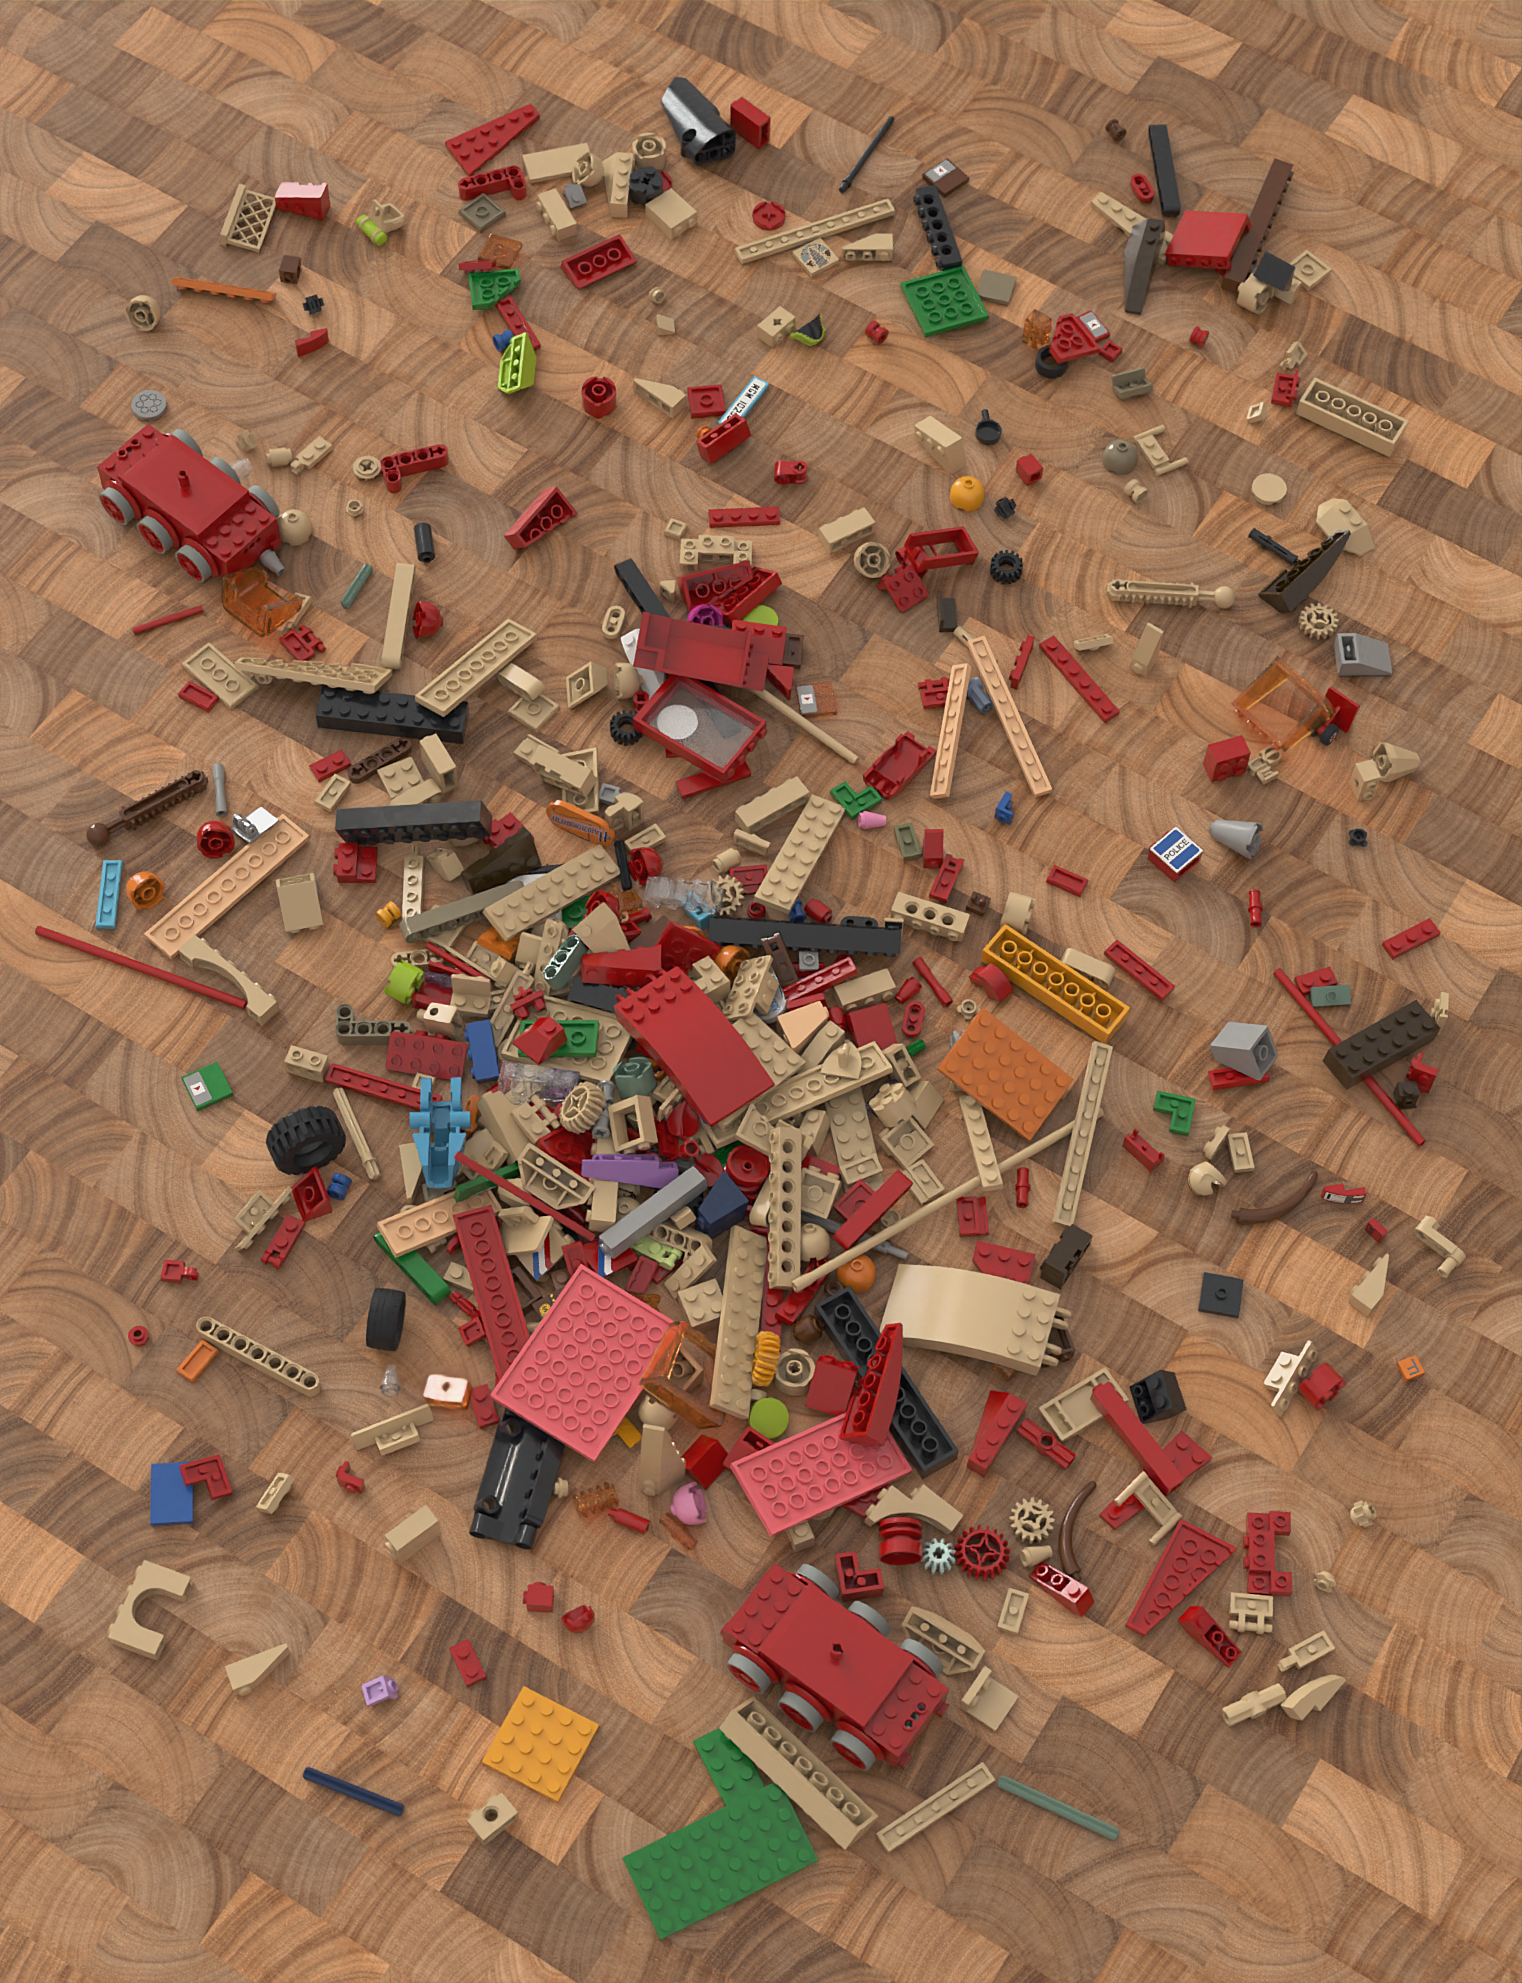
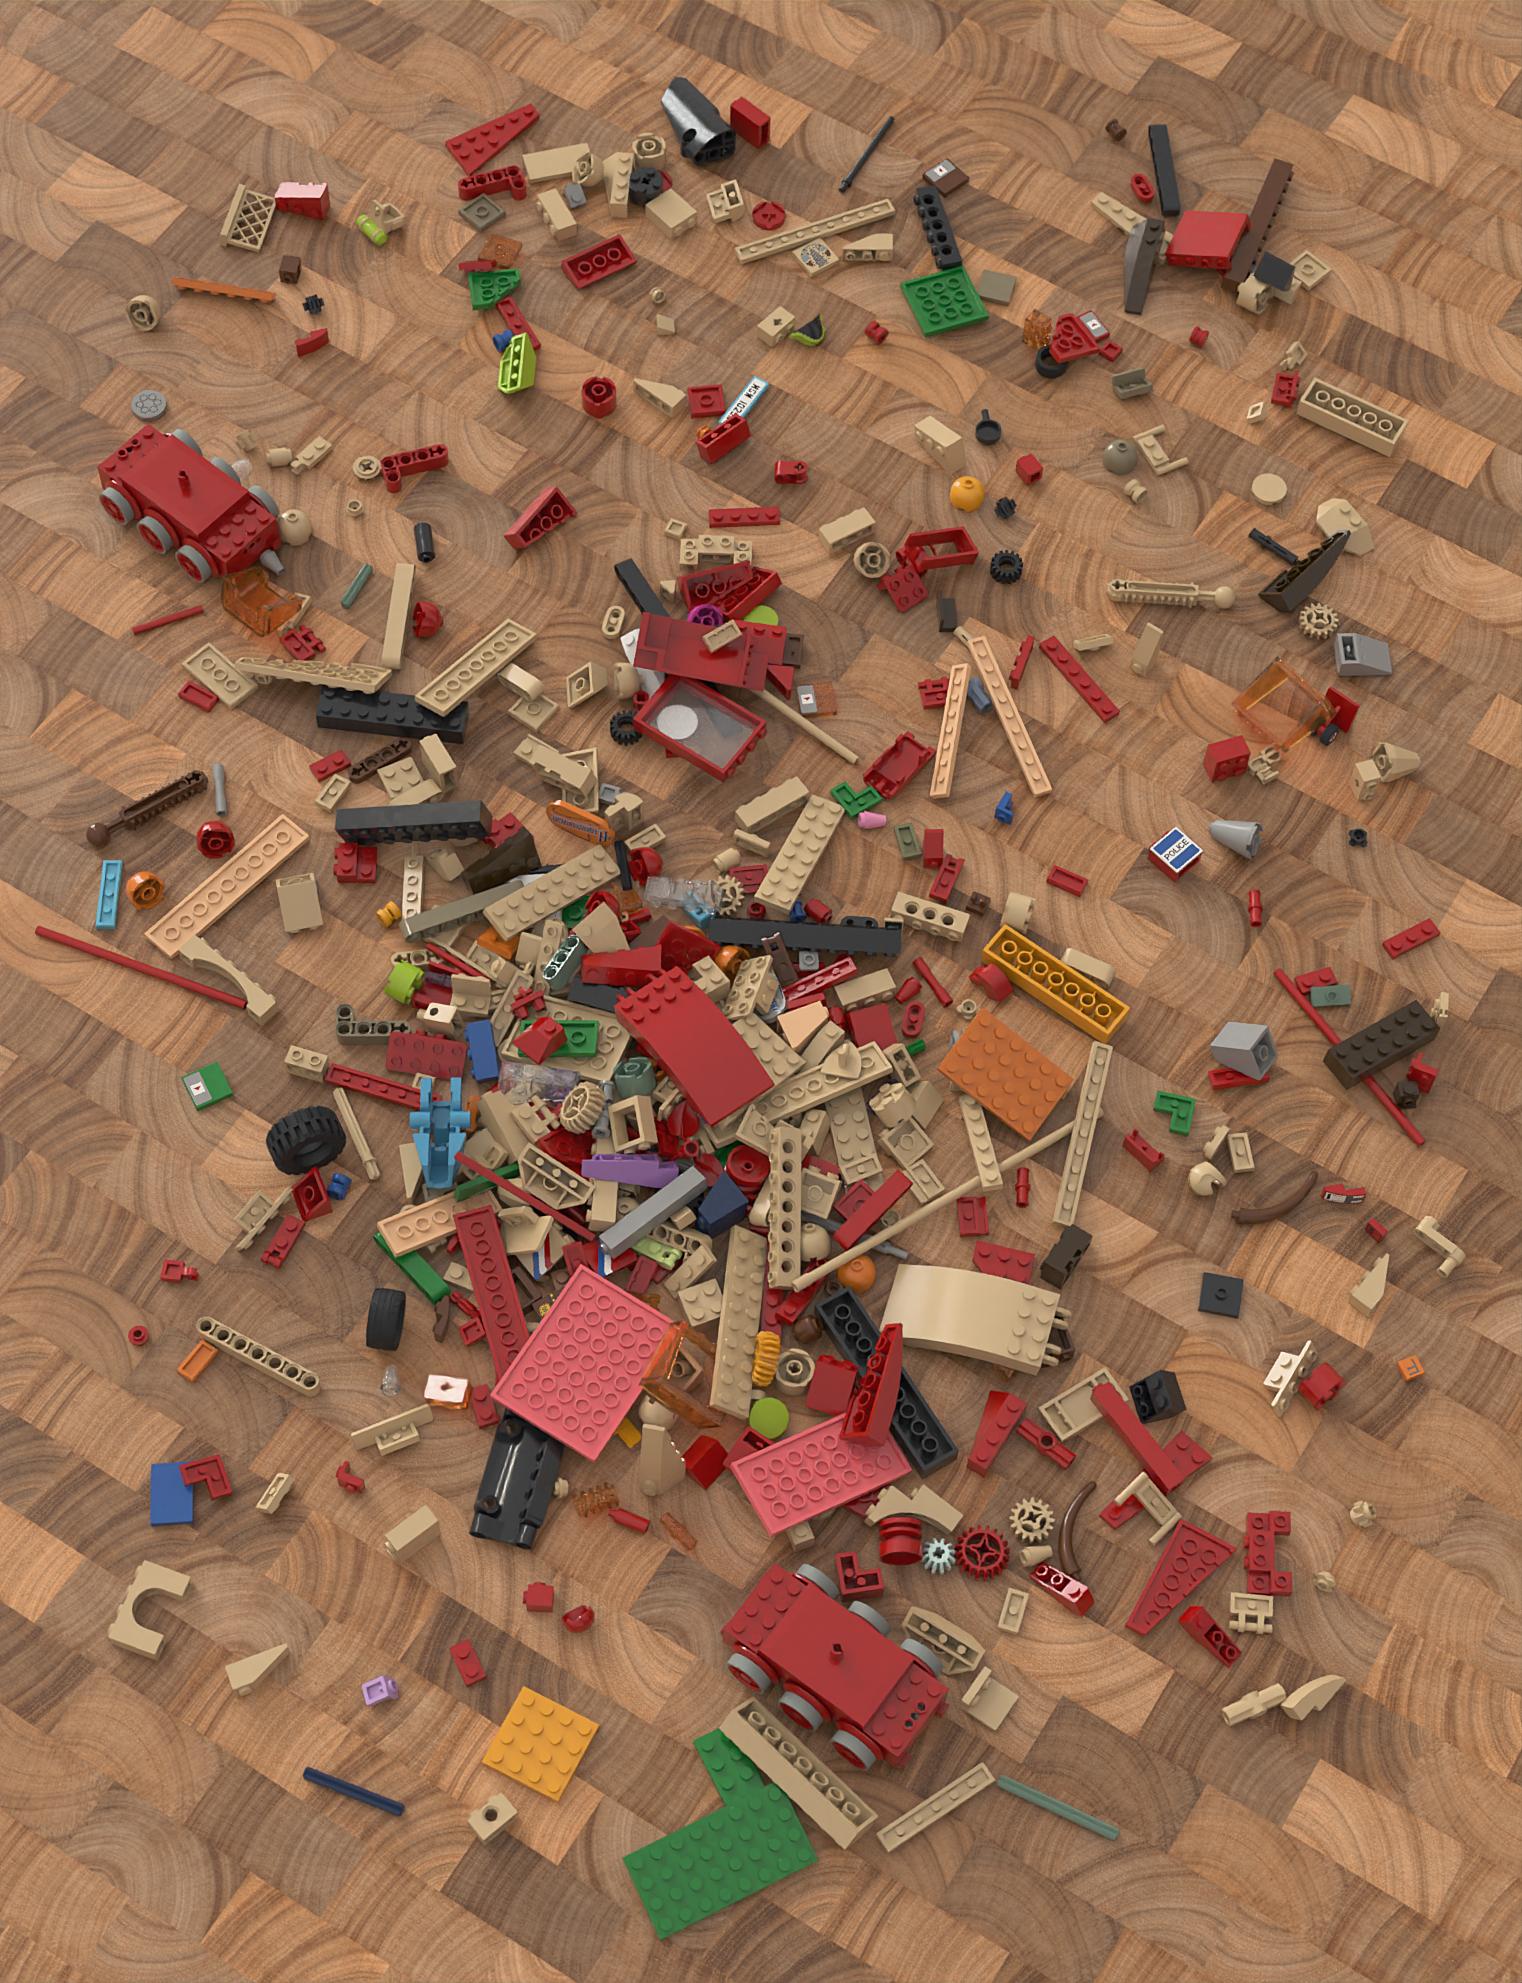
(254, 824): hinge -> none
(443, 1316): none -> reddish brown slope
(689, 1504): bright pink cylinder -> none
(704, 782): red tile -> none
(722, 636): none -> tan plate
(726, 202): none -> tan brick
(1139, 970): red plate -> none
(1307, 1652): tan plate -> none

